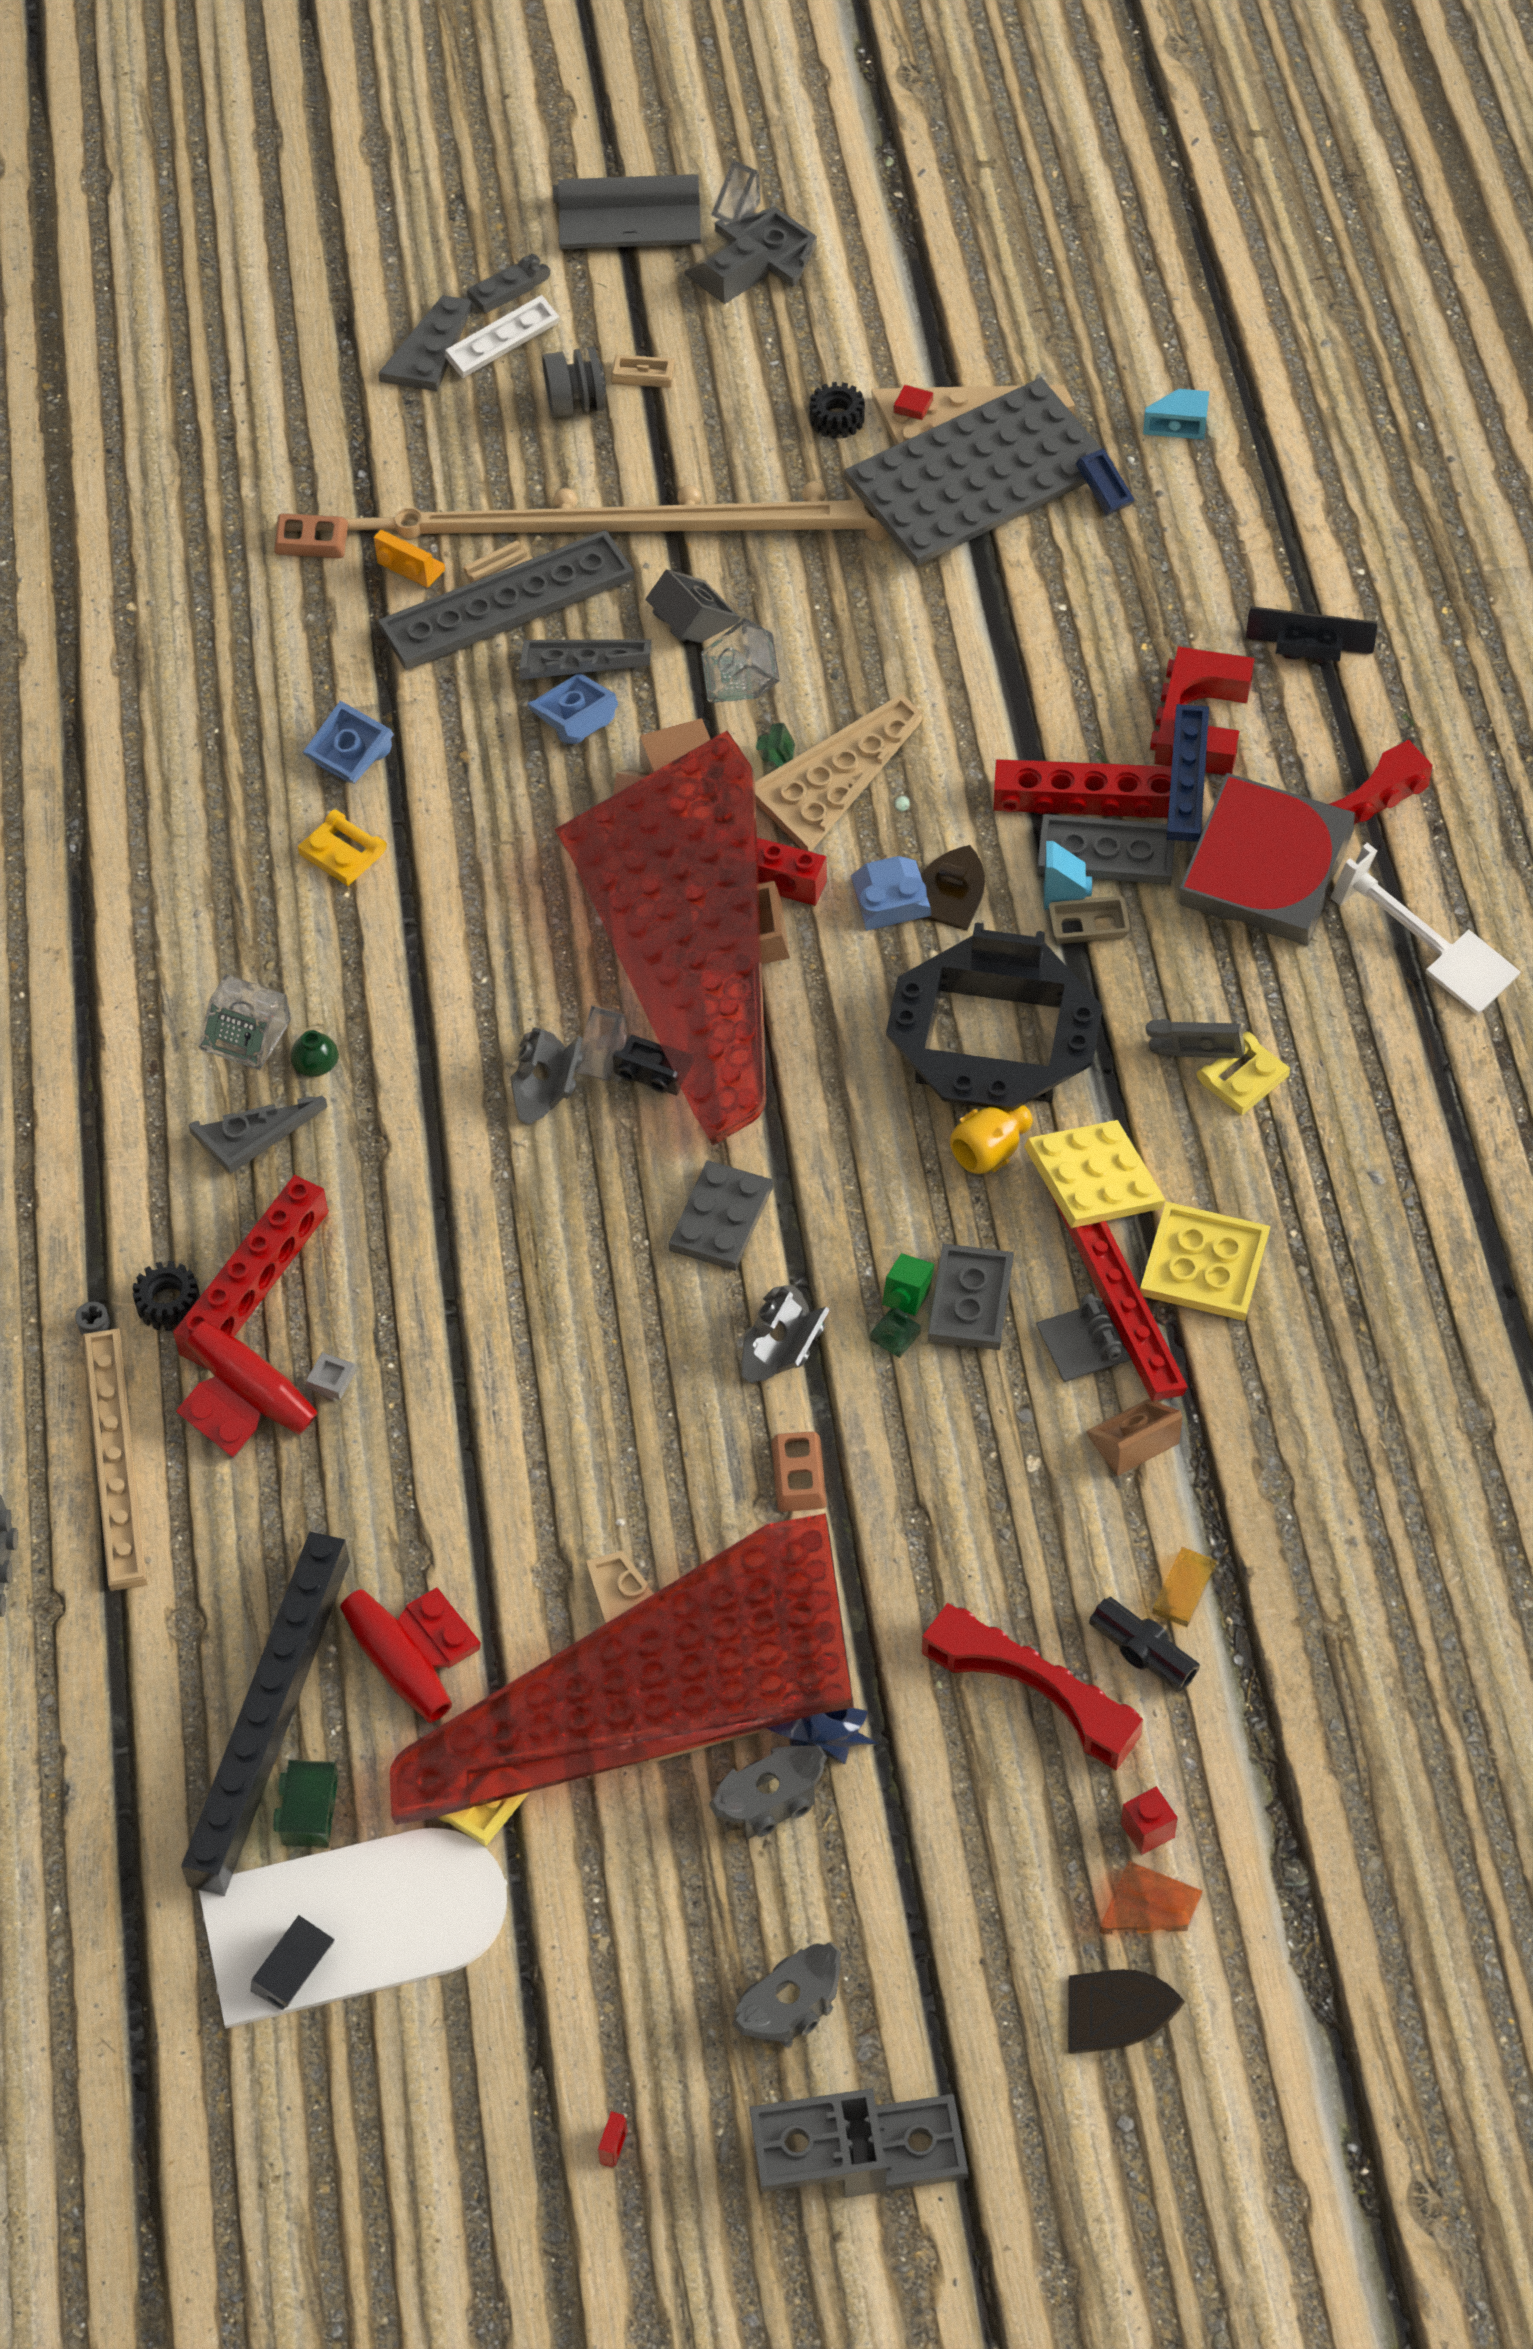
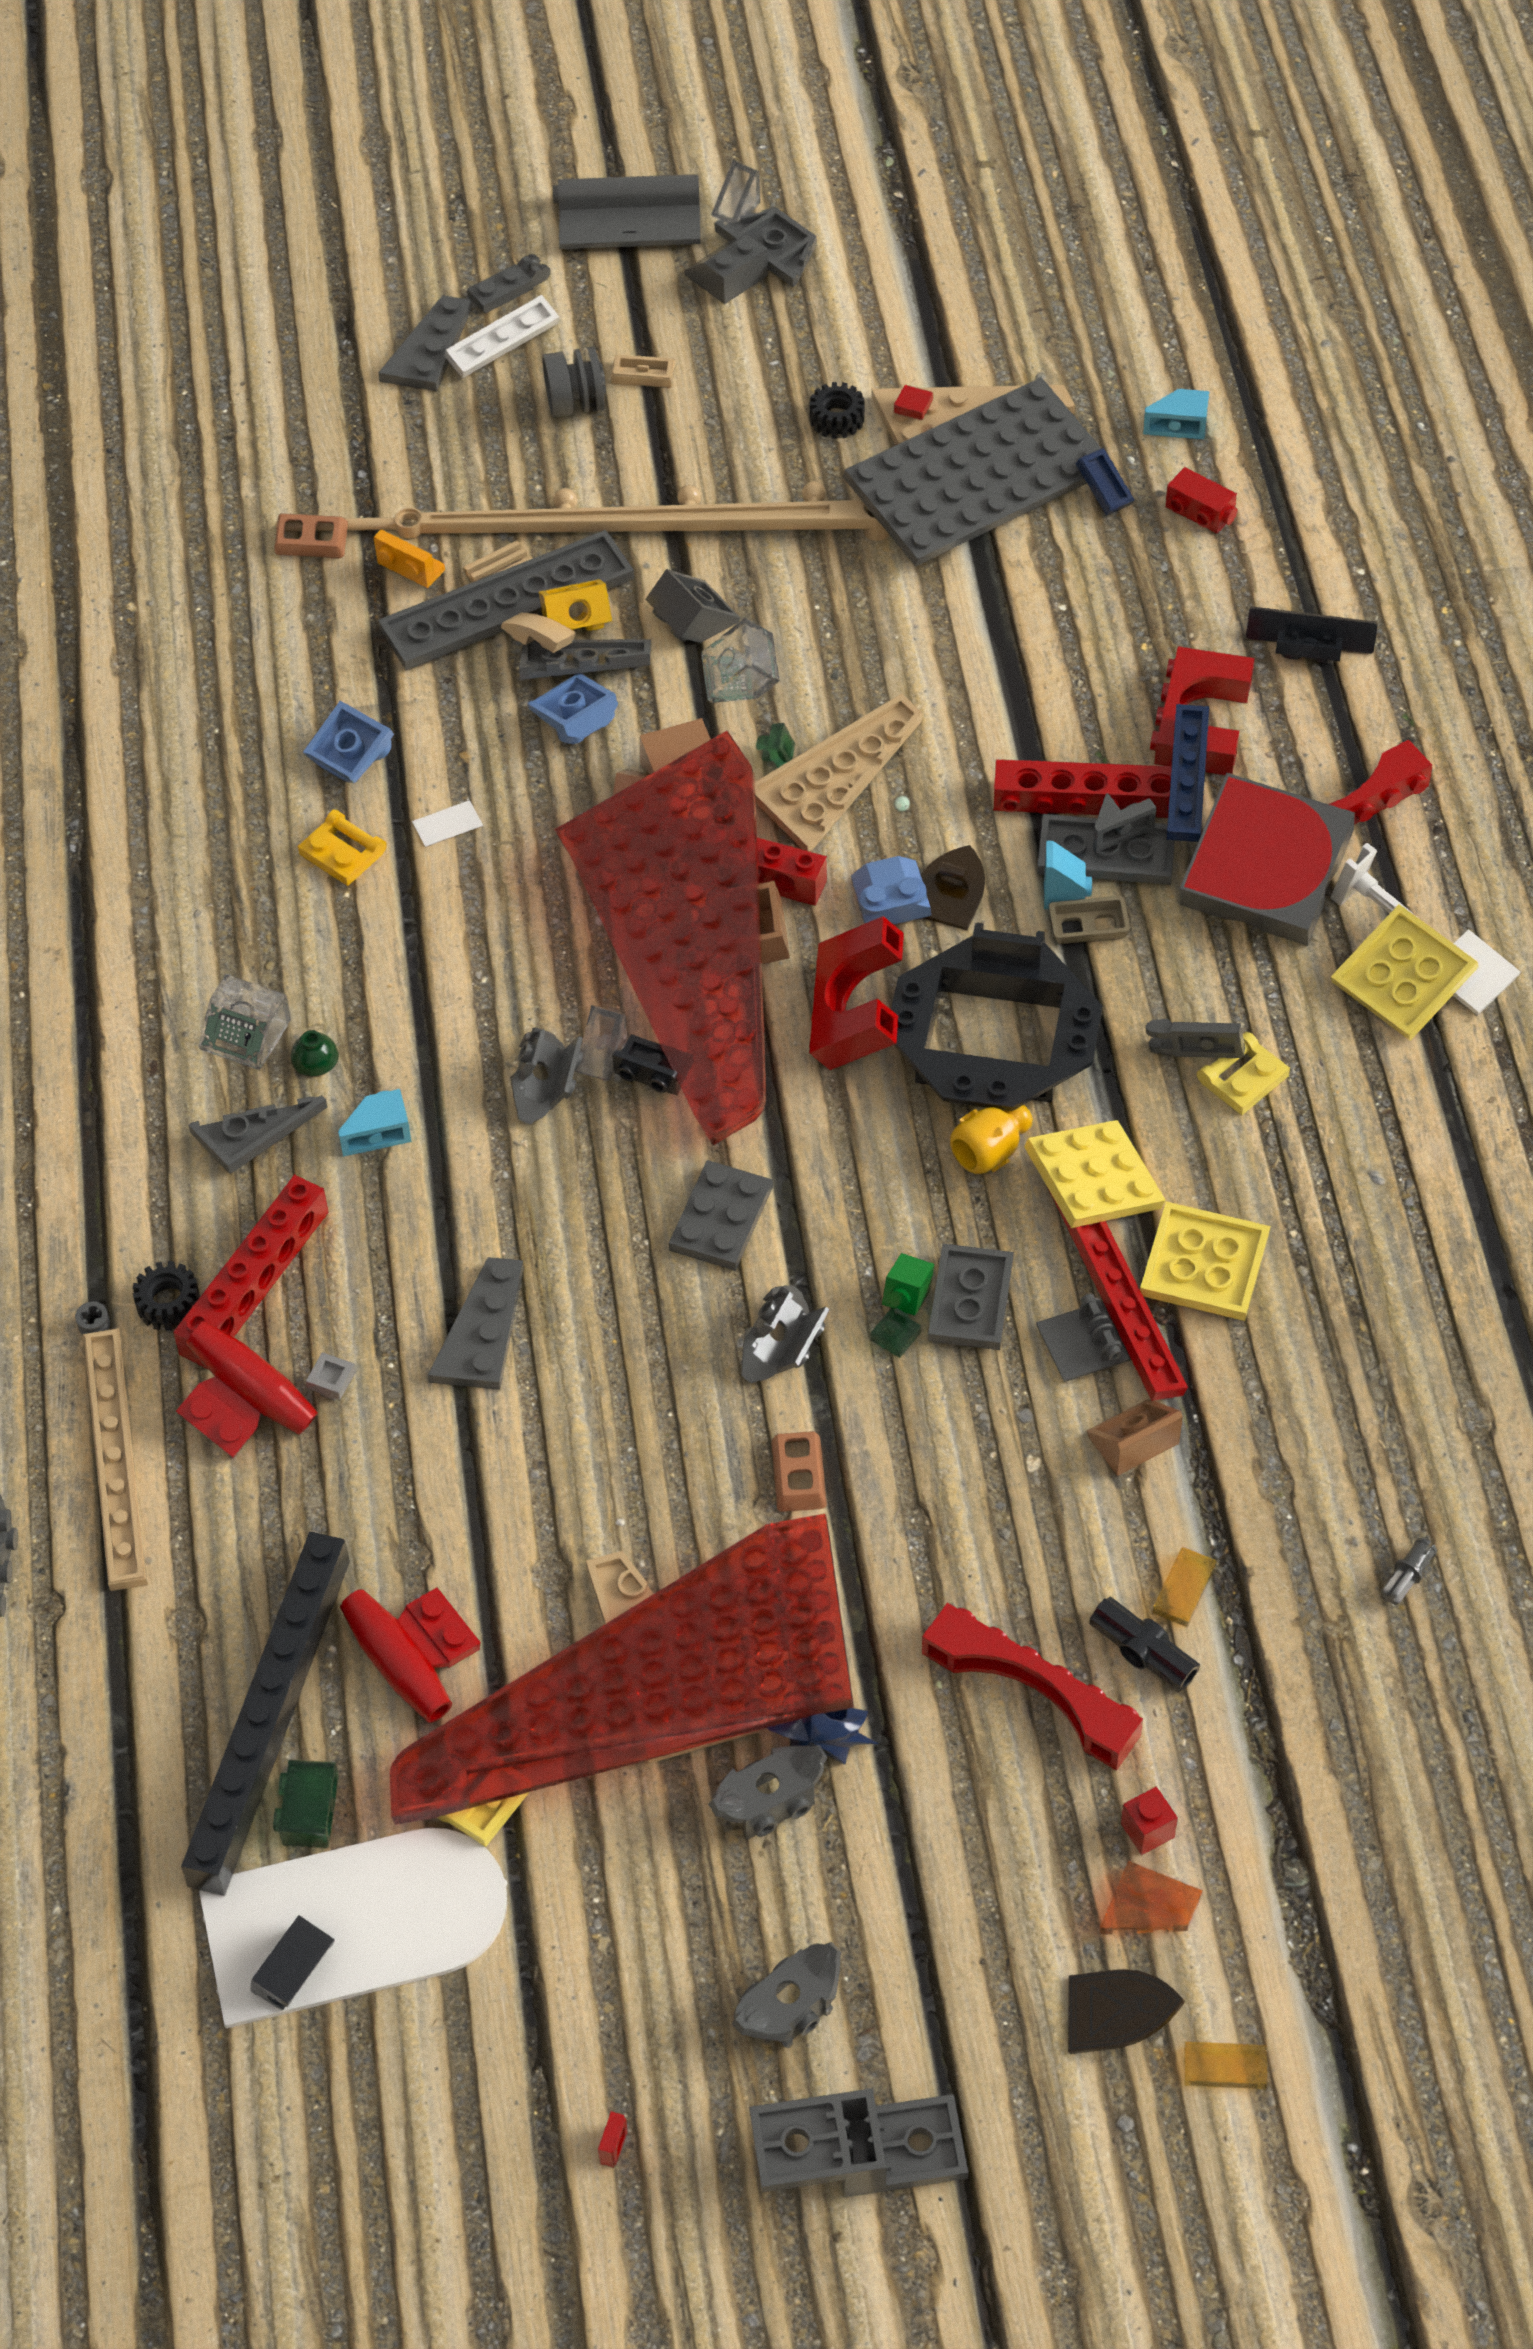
(375, 1124): none -> medium azure slope
(447, 823): none -> white sticker
(482, 1331): none -> dark grey wing
(531, 627): none -> tan slope
(595, 601): none -> yellow brick
(840, 966): none -> red arch
(1120, 825): none -> dark grey slope
(1201, 500): none -> red brick
(1225, 2065): none -> clear yellow tile
(1404, 972): none -> light yellow plate
(1408, 1571): none -> dark grey axle

